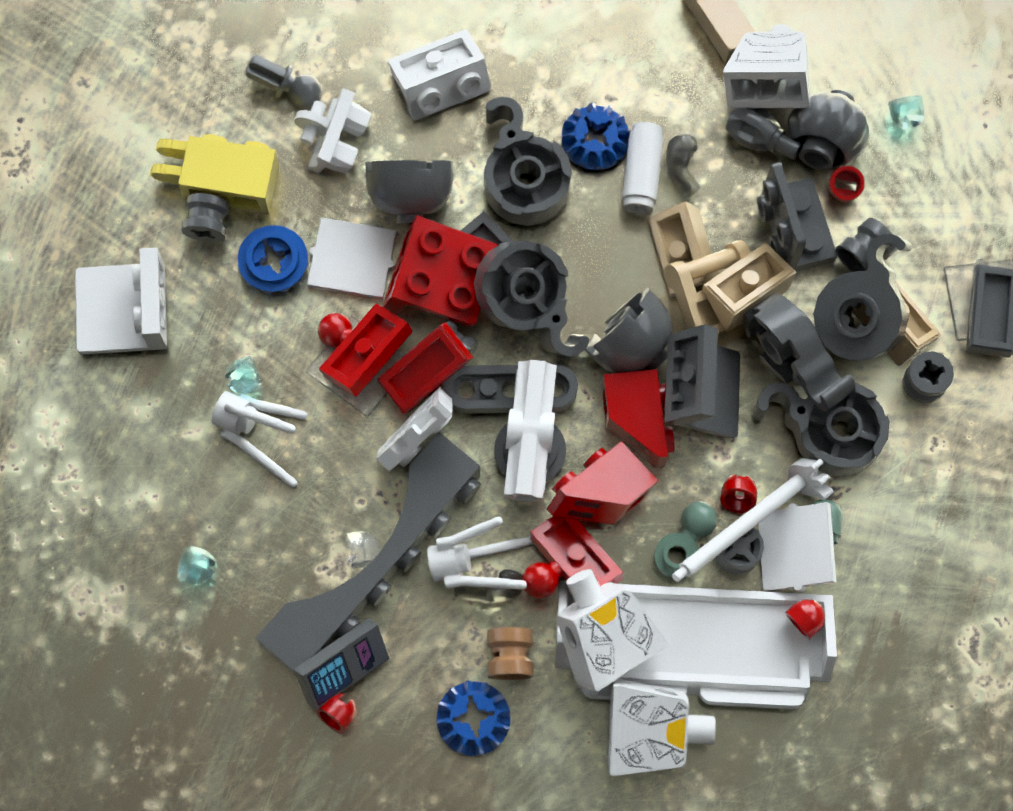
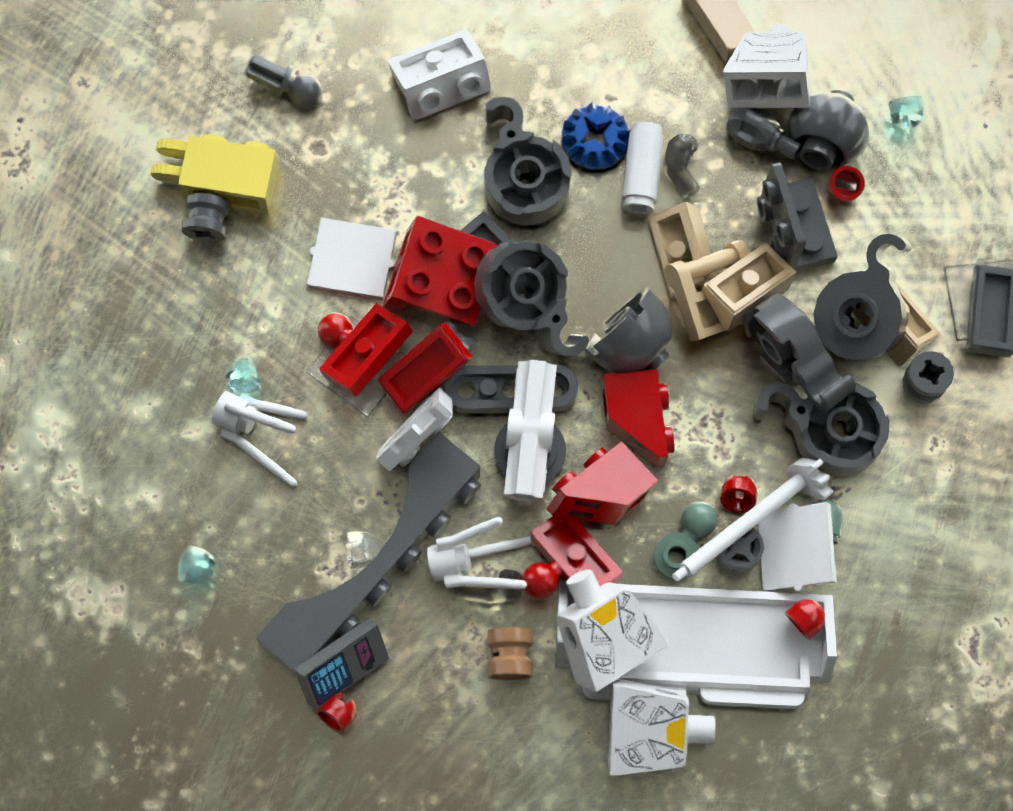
(122, 306): white bracket -> none
(281, 241): blue gear -> none
(341, 116): white hips -> none
(409, 186): dark grey cylinder -> none
(459, 735): blue gear -> none
(702, 382): dark grey bracket -> none
(853, 249): dark grey wheel -> none

